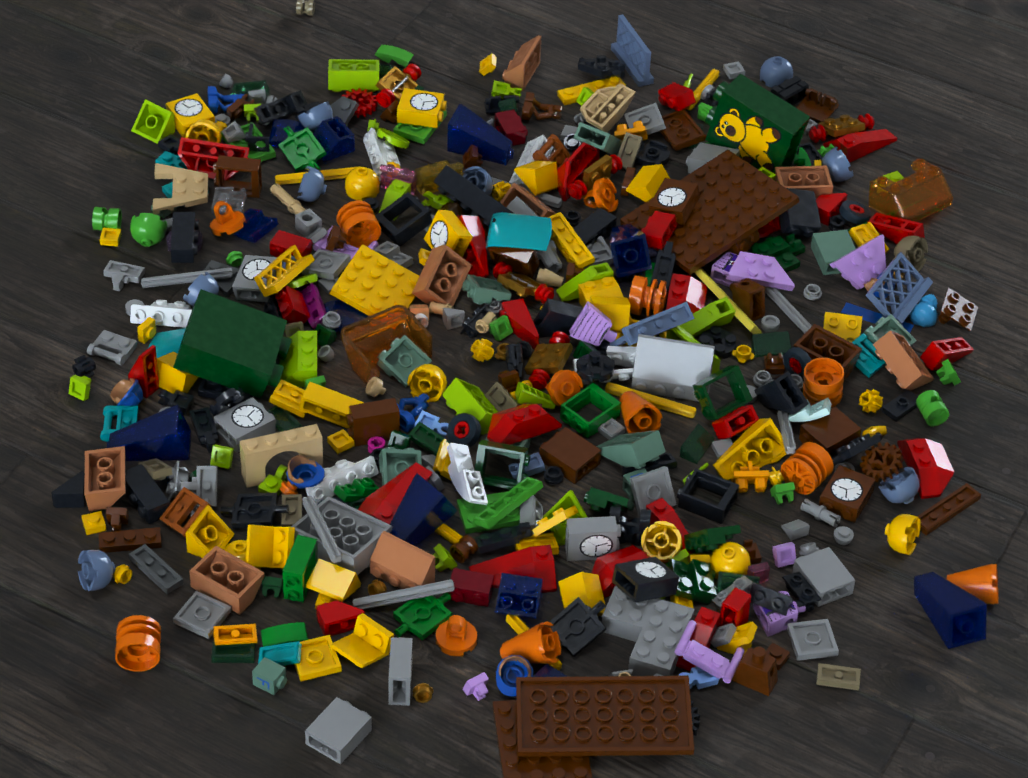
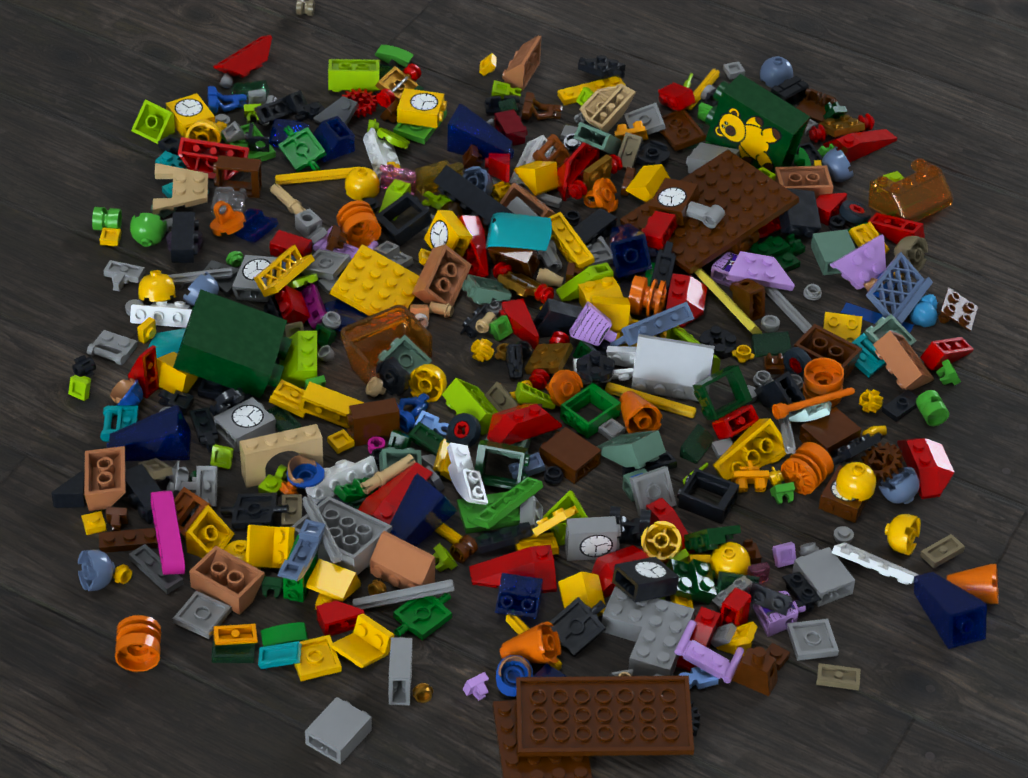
(156, 287): none -> yellow cylinder
(167, 533): none -> dark pink beam
(236, 109): reddish brown plate -> none
(247, 58): none -> red wedge
(269, 676): sand green brick -> none
(304, 551): none -> sand blue slope
(311, 185): sand blue cylinder -> none
(315, 116): sand blue cylinder -> none
(387, 474): none -> tan pin
(391, 368): none -> black plate
(453, 318): light grey slope -> none
(456, 636): orange tile -> none
(472, 587): dark red brick -> none
(498, 165): none -> red slope
(509, 379): reddish brown tile -> none
(602, 501): dark green plate -> none
(633, 53): sand blue fence -> none
(708, 215): none -> light grey piece
(714, 314): lime slope -> none
(782, 410): none -> orange piece
(796, 529): light grey slope -> none
(820, 512): light grey pin -> none
(834, 111): none -> dark green tile
(856, 481): none -> yellow cylinder
(871, 561): none -> white wing
(942, 551): none -> dark tan plate
(948, 508): reddish brown tile -> none

